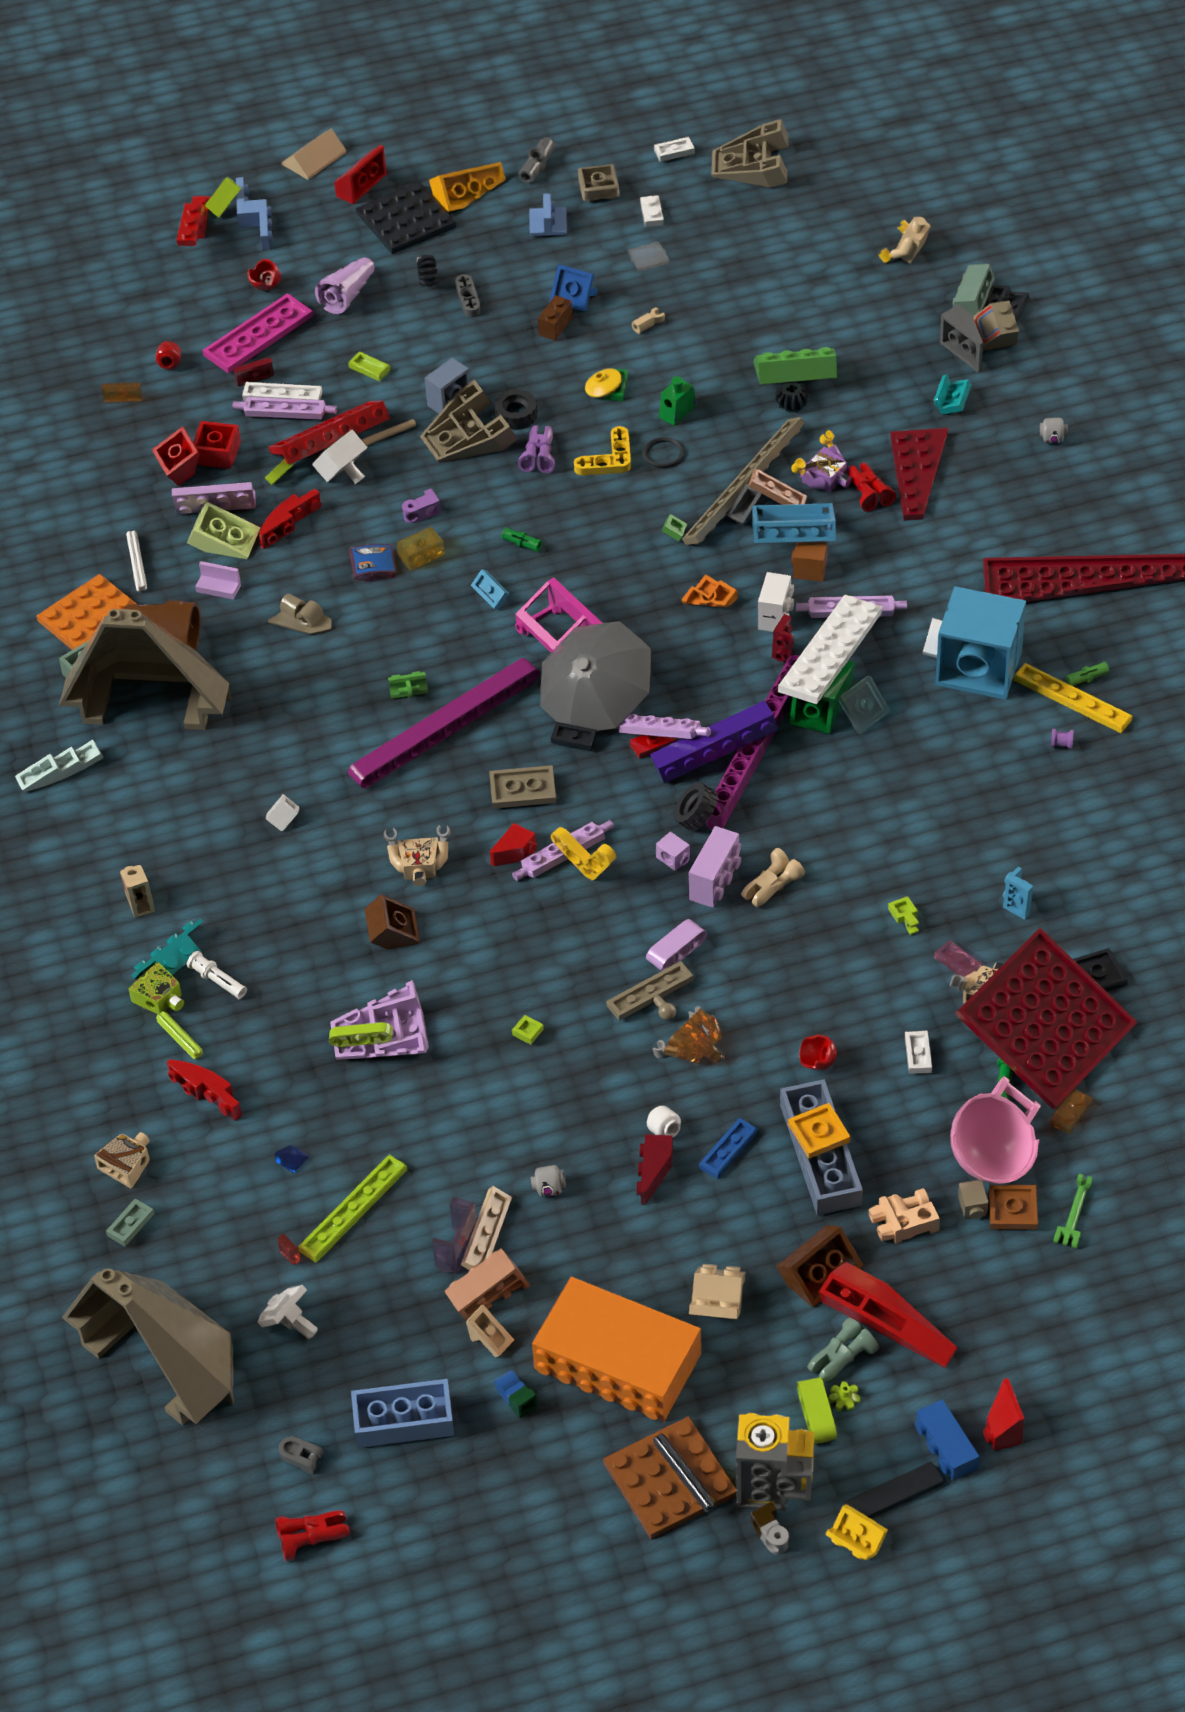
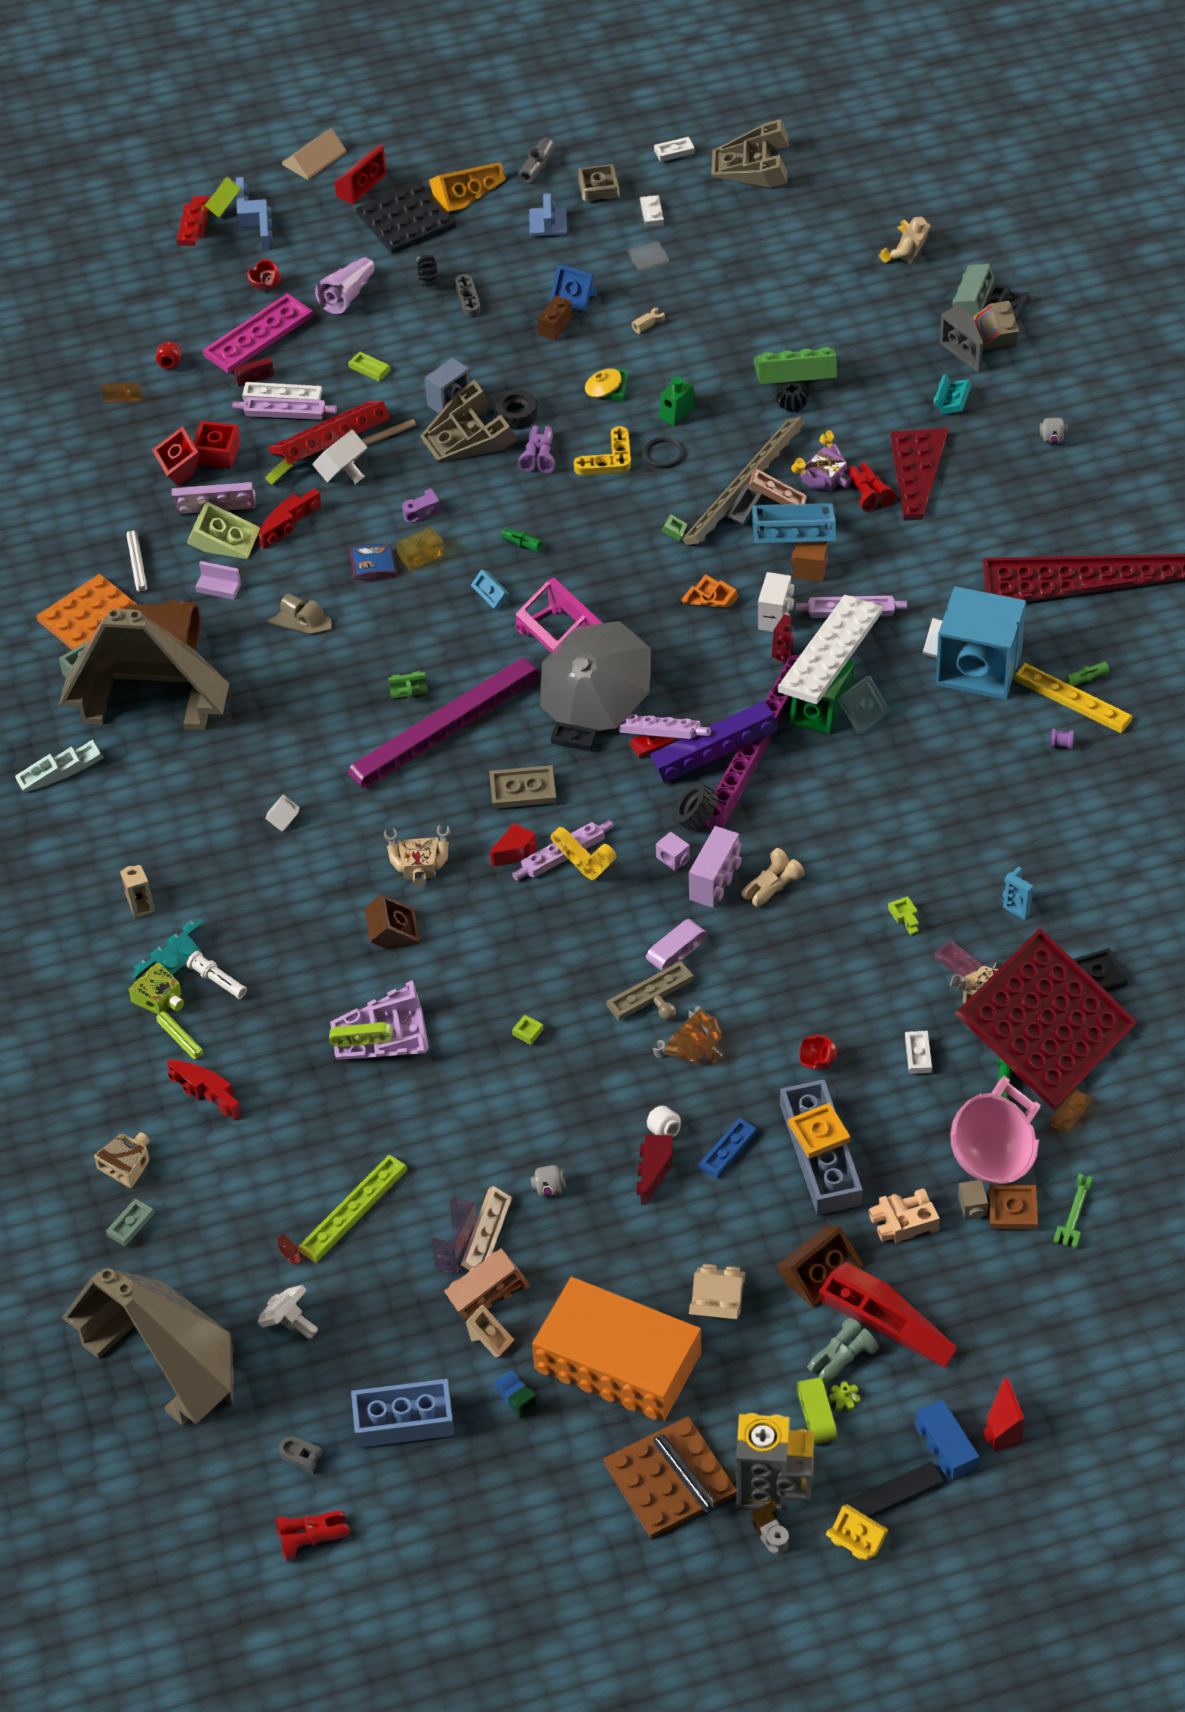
(290, 1158): clear blue slope -> none

